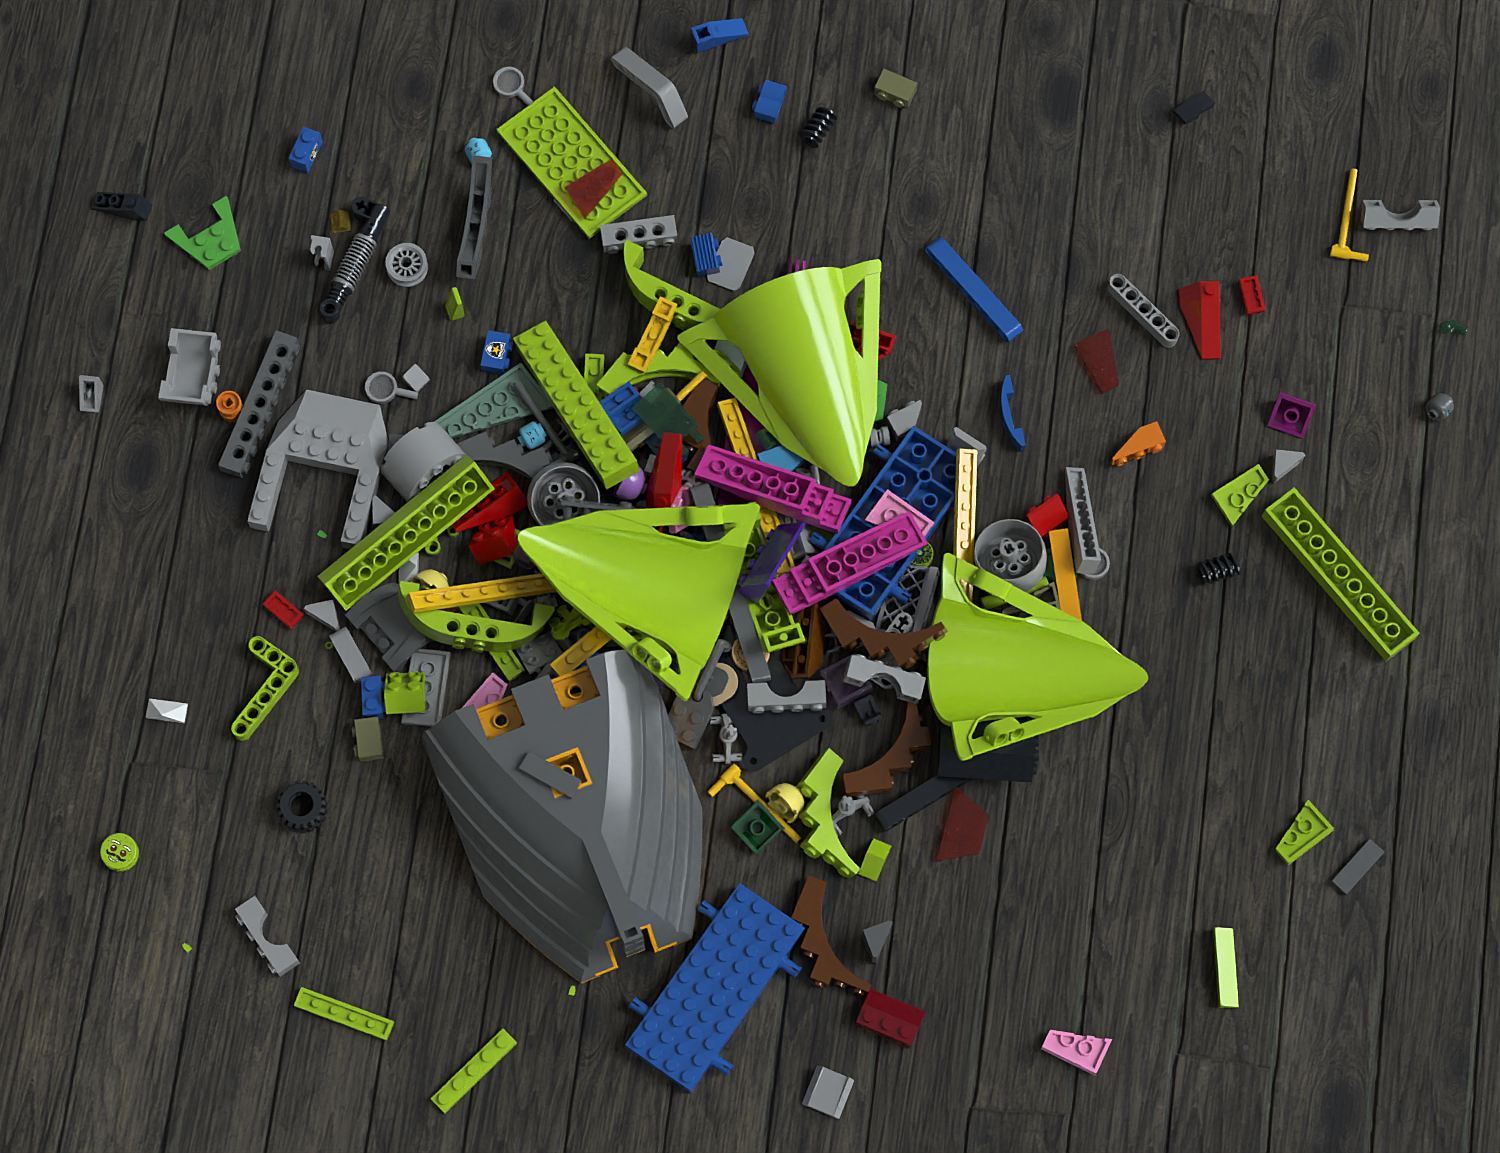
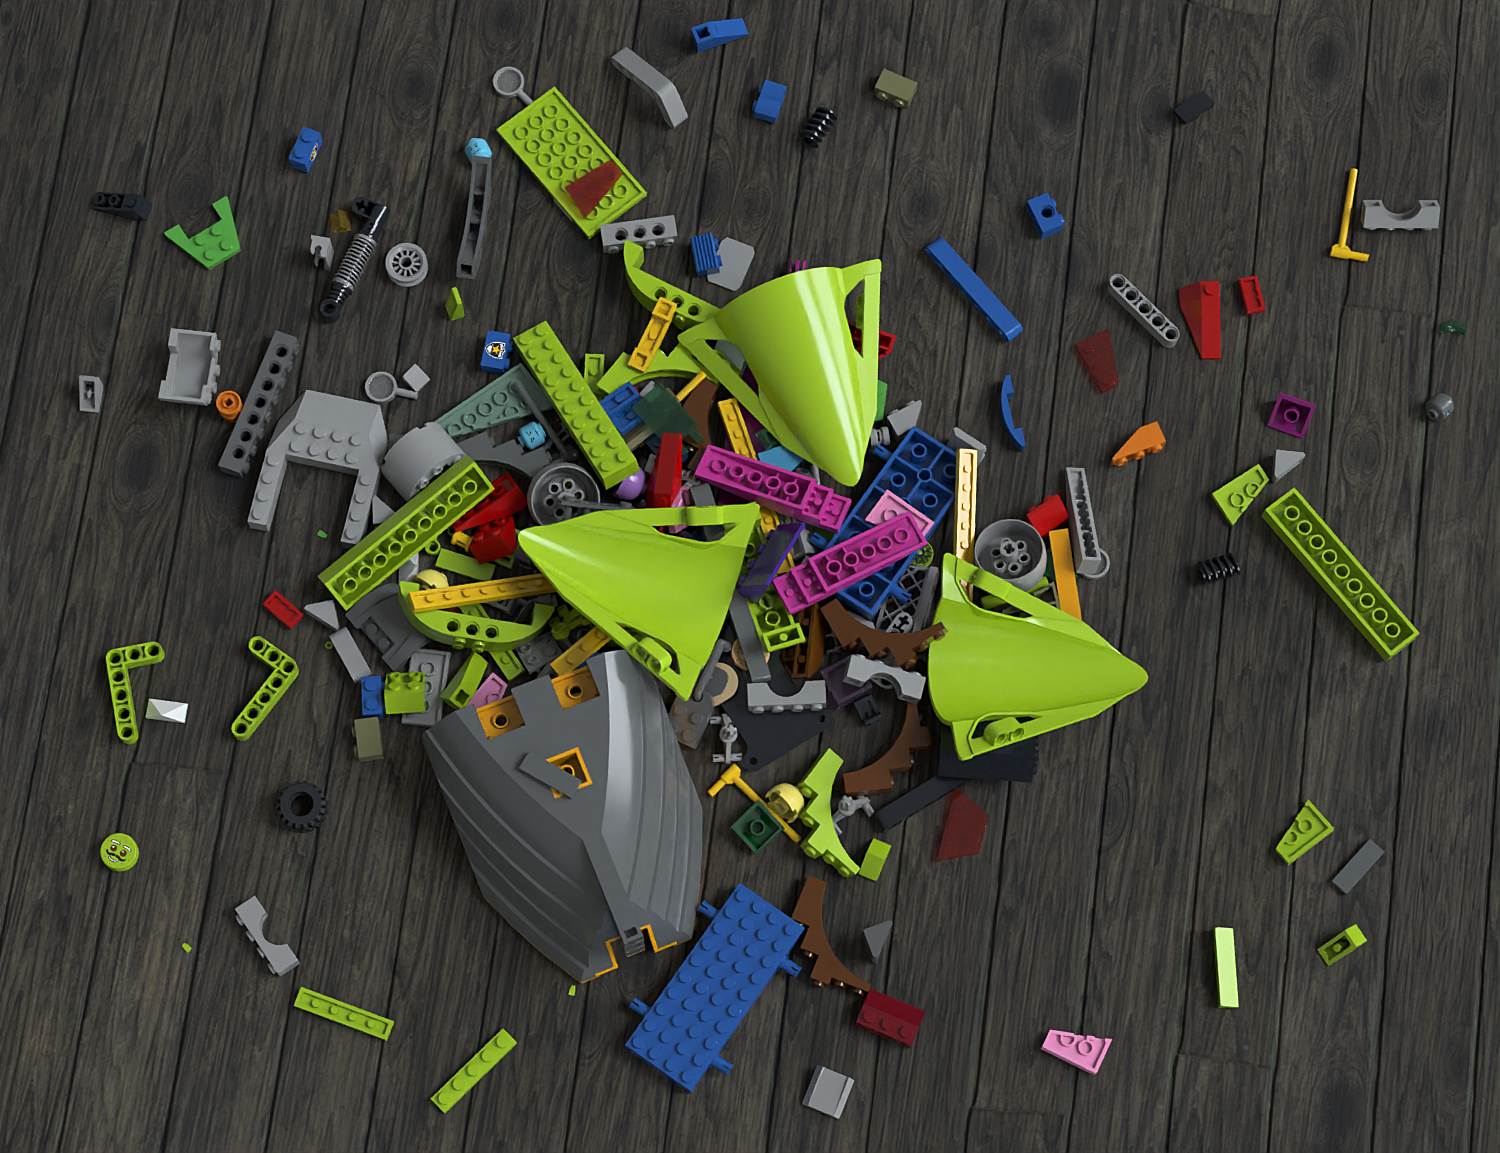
(123, 686): none -> lime beam
(462, 540): none -> yellow bush
(465, 566): none -> lime tile
(465, 682): none -> lime slope
(1043, 225): none -> blue brick
(1342, 944): none -> lime slope

